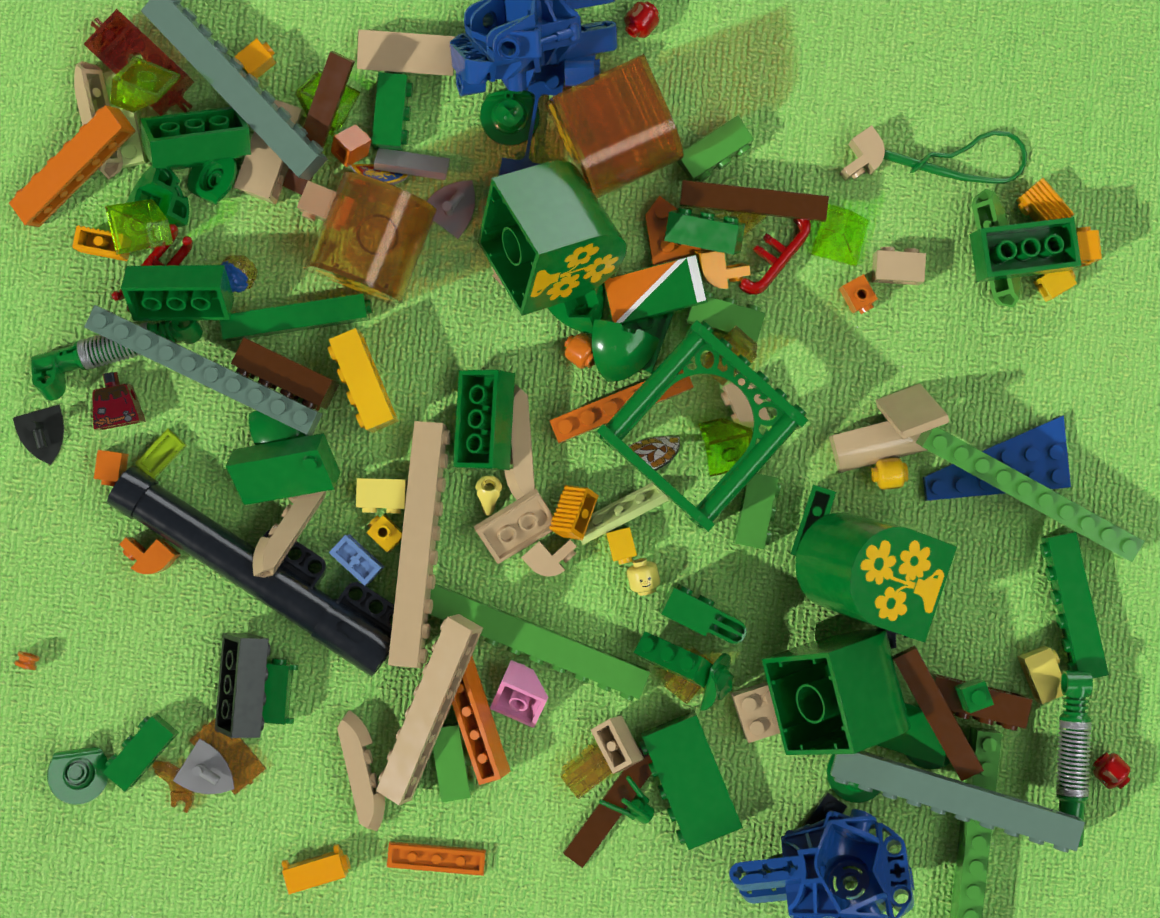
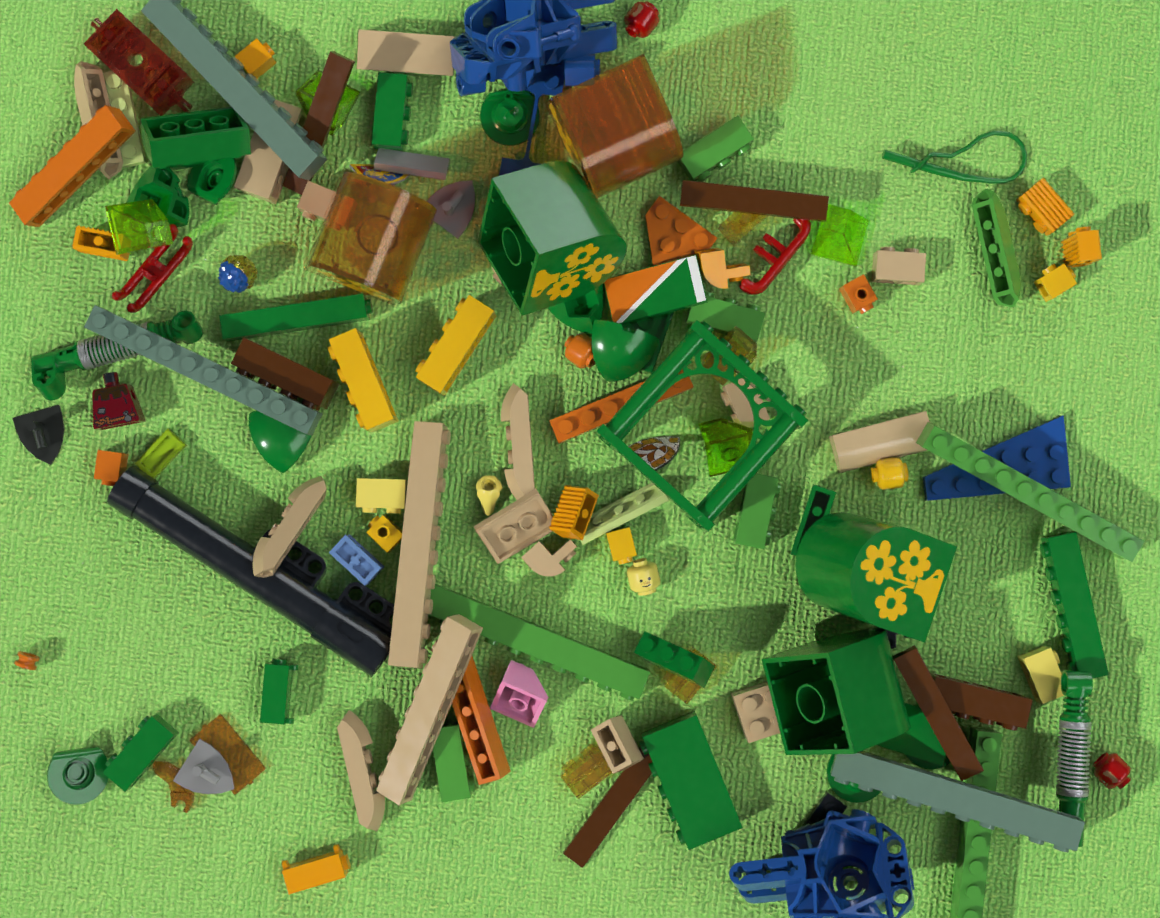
(141, 84): clear neon green slope -> none
(150, 561): orange brick -> none
(178, 292): green brick -> none
(242, 685): pearl dark grey brick -> none
(283, 469): green brick -> none
(351, 145): orange brick -> none
(436, 858): orange tile -> none
(456, 345): none -> yellow brick
(484, 419): green brick -> none
(638, 808): green plant -> none
(701, 615): green brick -> none
(705, 231): green brick -> none
(718, 682): green hat -> none
(870, 153): tan brick -> none
(912, 411): tan tile -> none
(974, 695): green brick -> none
(1025, 249): green brick -> none

